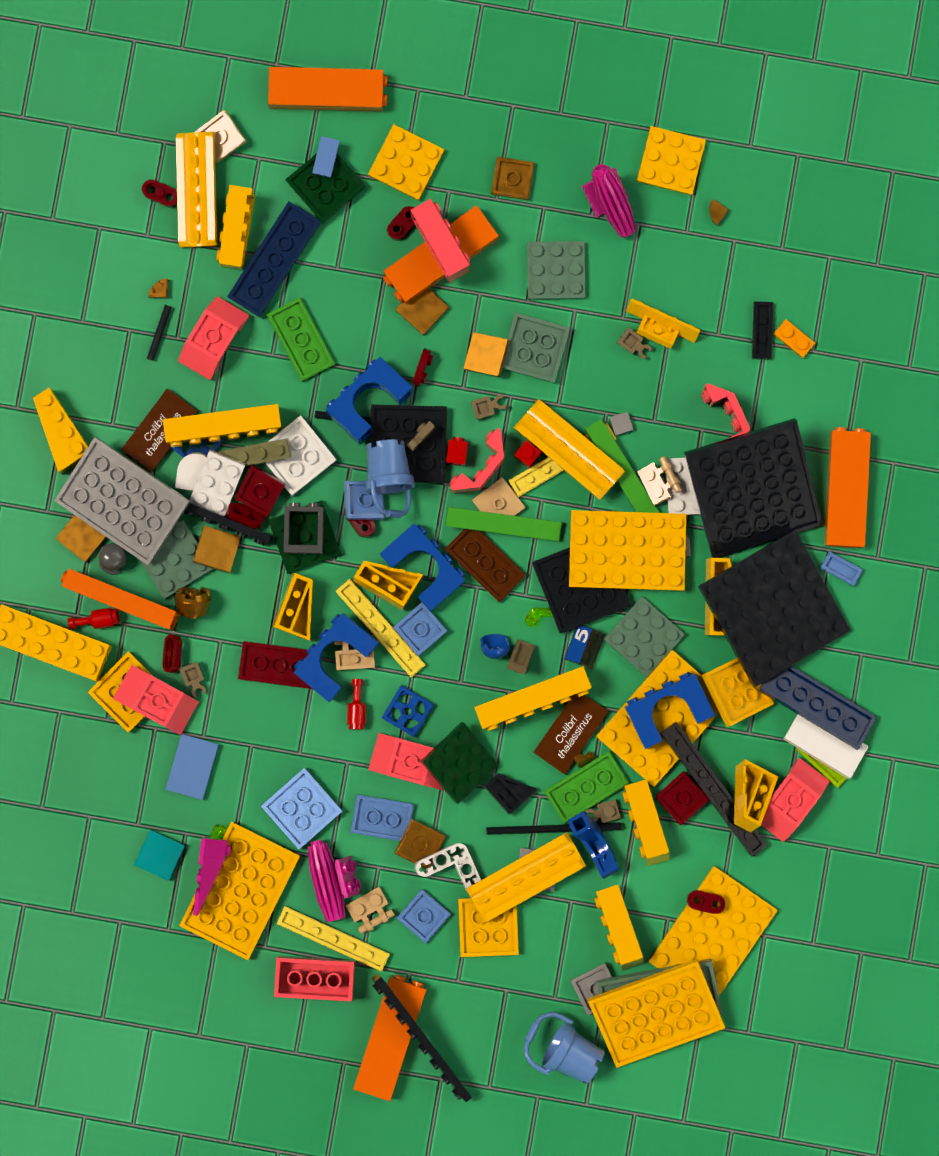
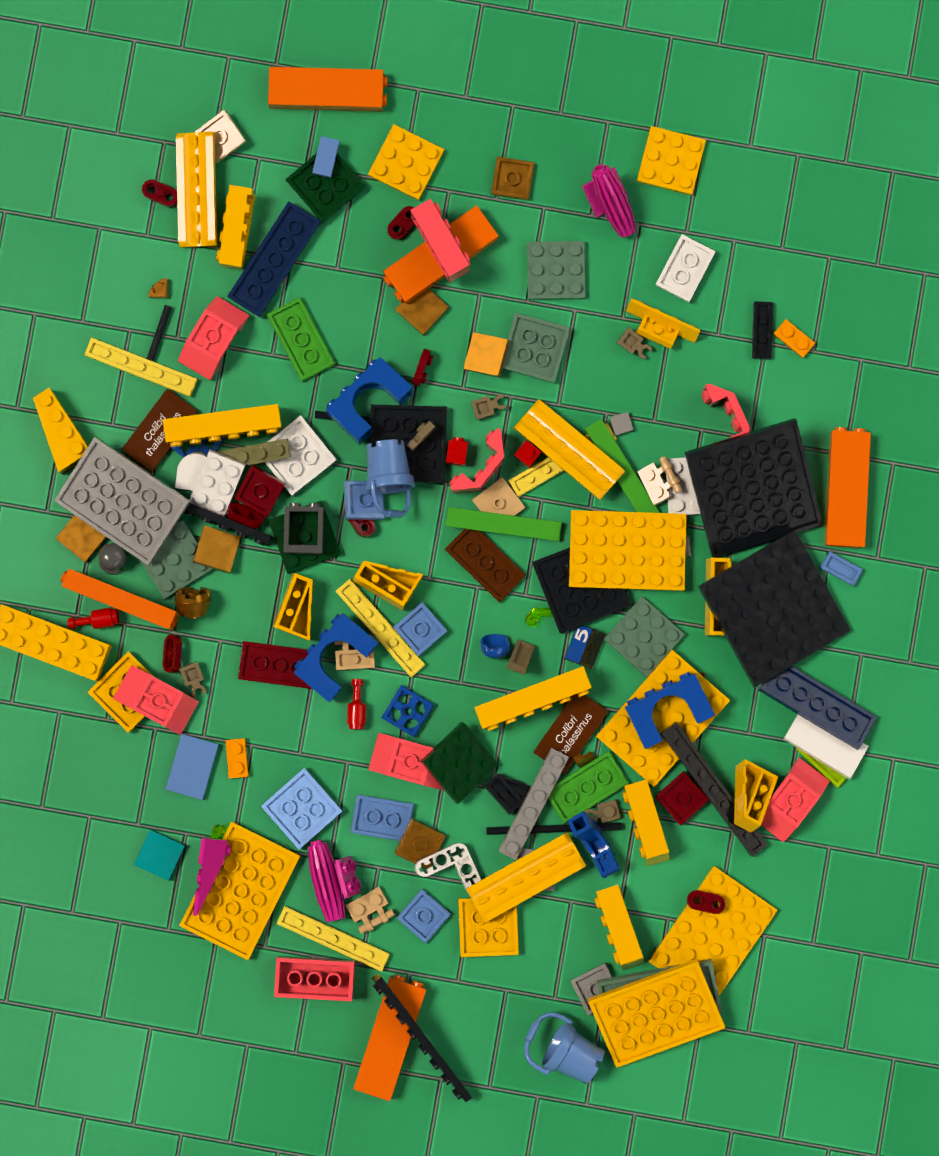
(141, 367): none -> light yellow tile
(237, 758): none -> light orange plate
(414, 541): blue arch -> none
(533, 804): none -> light grey plate
(685, 268): none -> white plate
(717, 212): pearl gold tile -> none
(734, 693): yellow plate -> none

